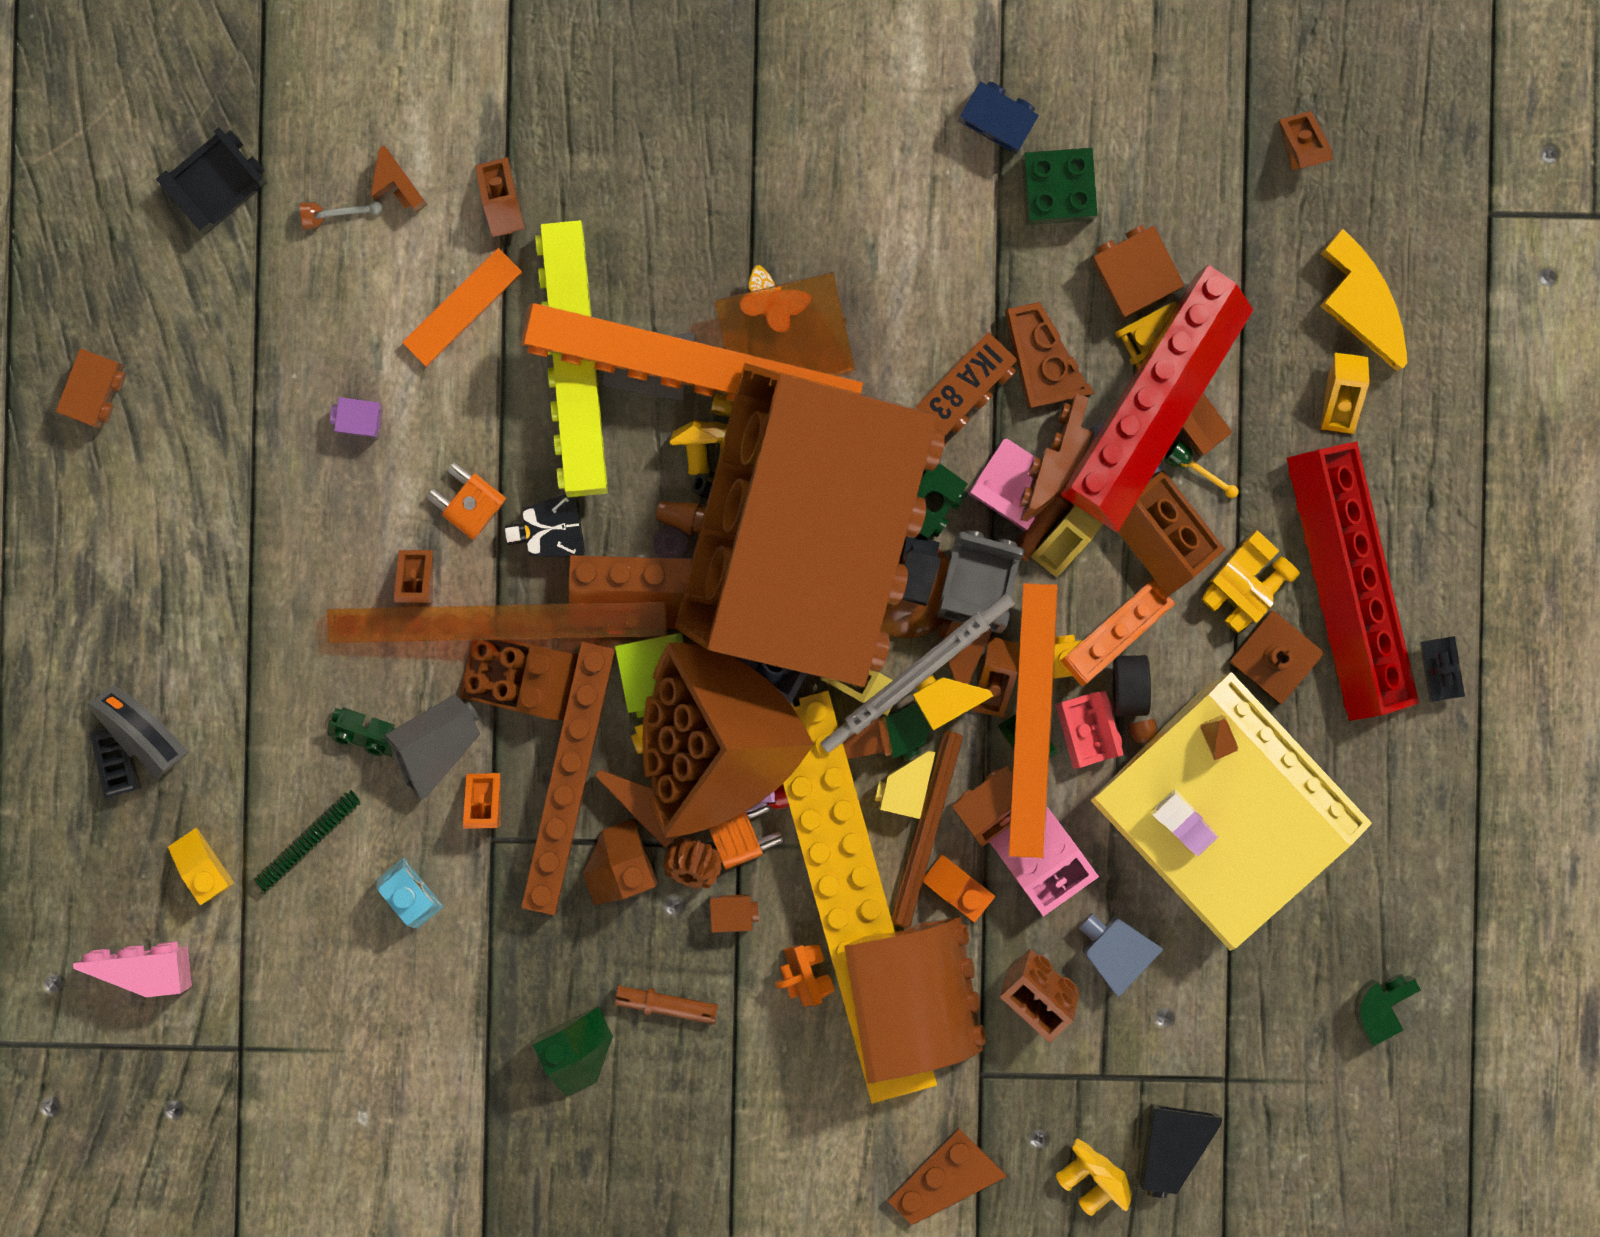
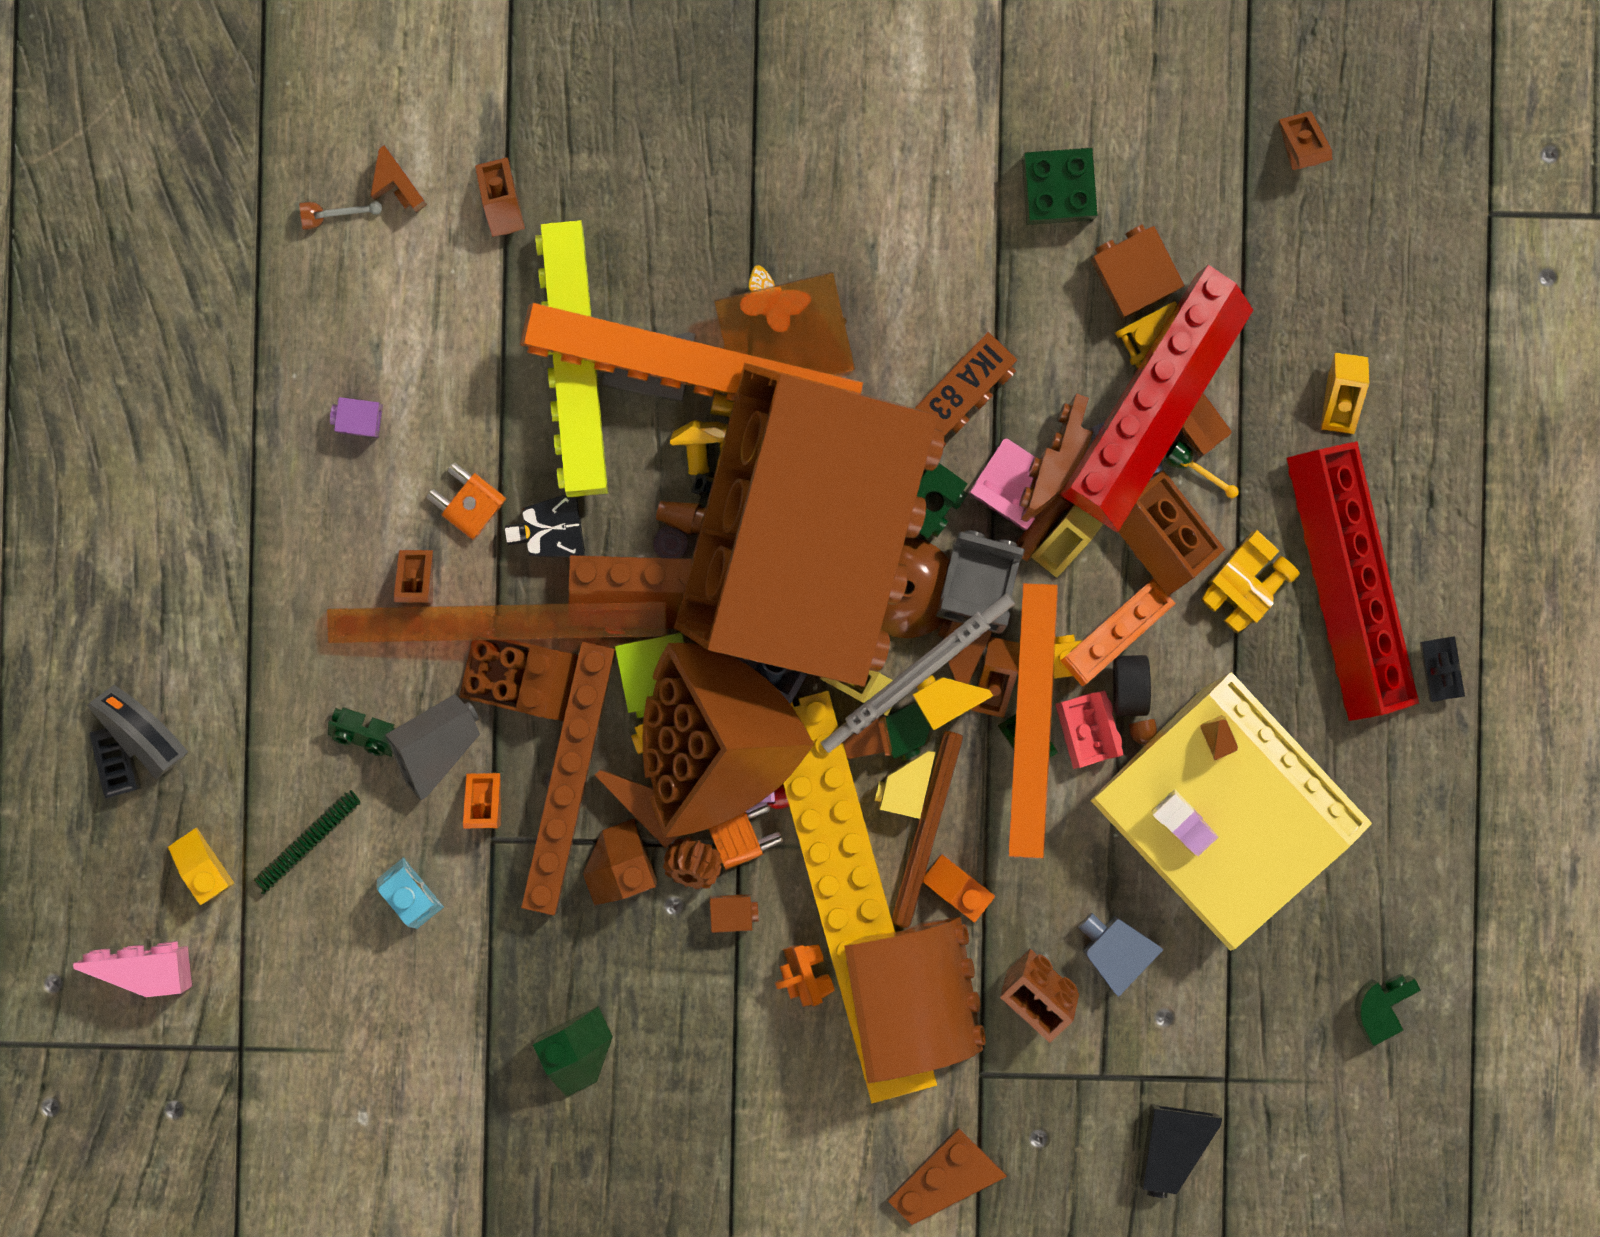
(91, 388): dark orange brick -> none
(213, 180): black panel -> none
(462, 307): orange tile -> none
(664, 1004): dark orange pin -> none
(922, 565): black slope -> none
(988, 807): dark orange brick -> none
(999, 116): dark blue brick -> none
(1042, 360): dark orange wing -> none
(1055, 877): bright pink slope -> none
(1110, 1179): yellow connector -> none
(1276, 657): dark orange tile -> none
(1364, 301): yellow slope -> none

